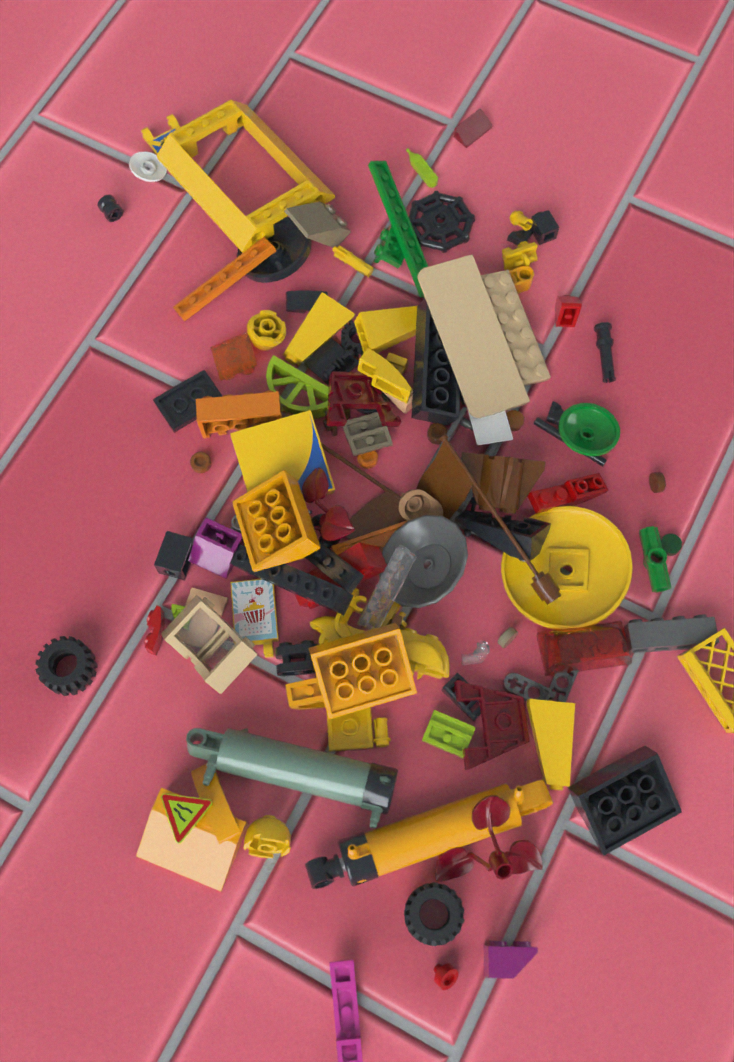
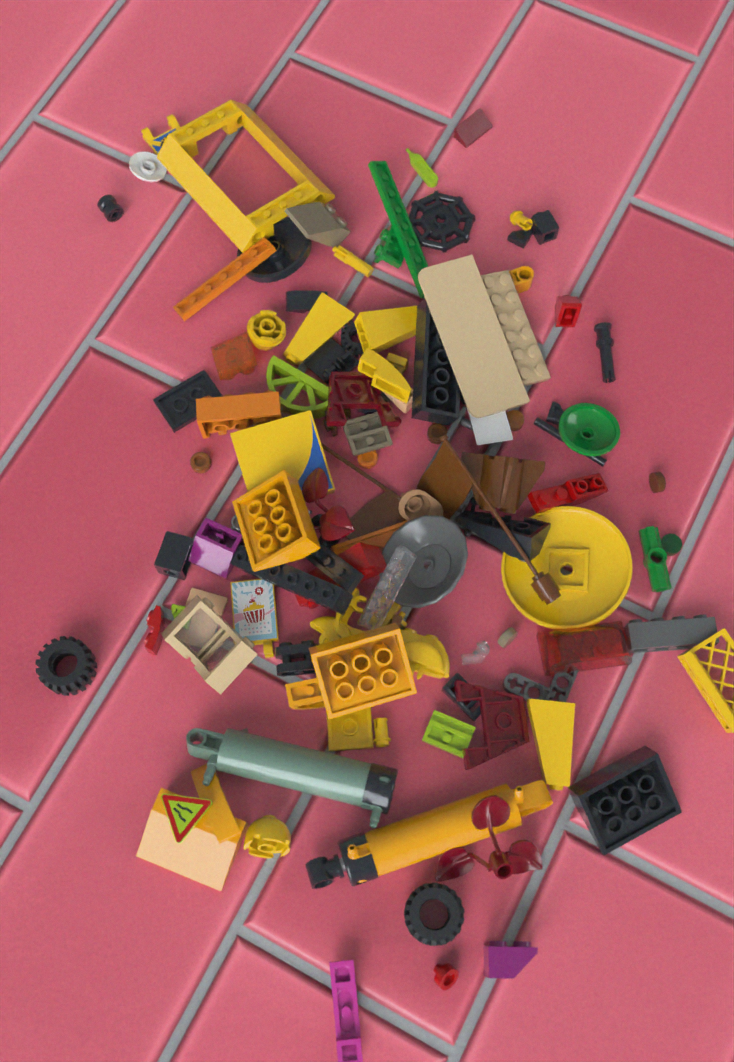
(520, 256): yellow hips -> none

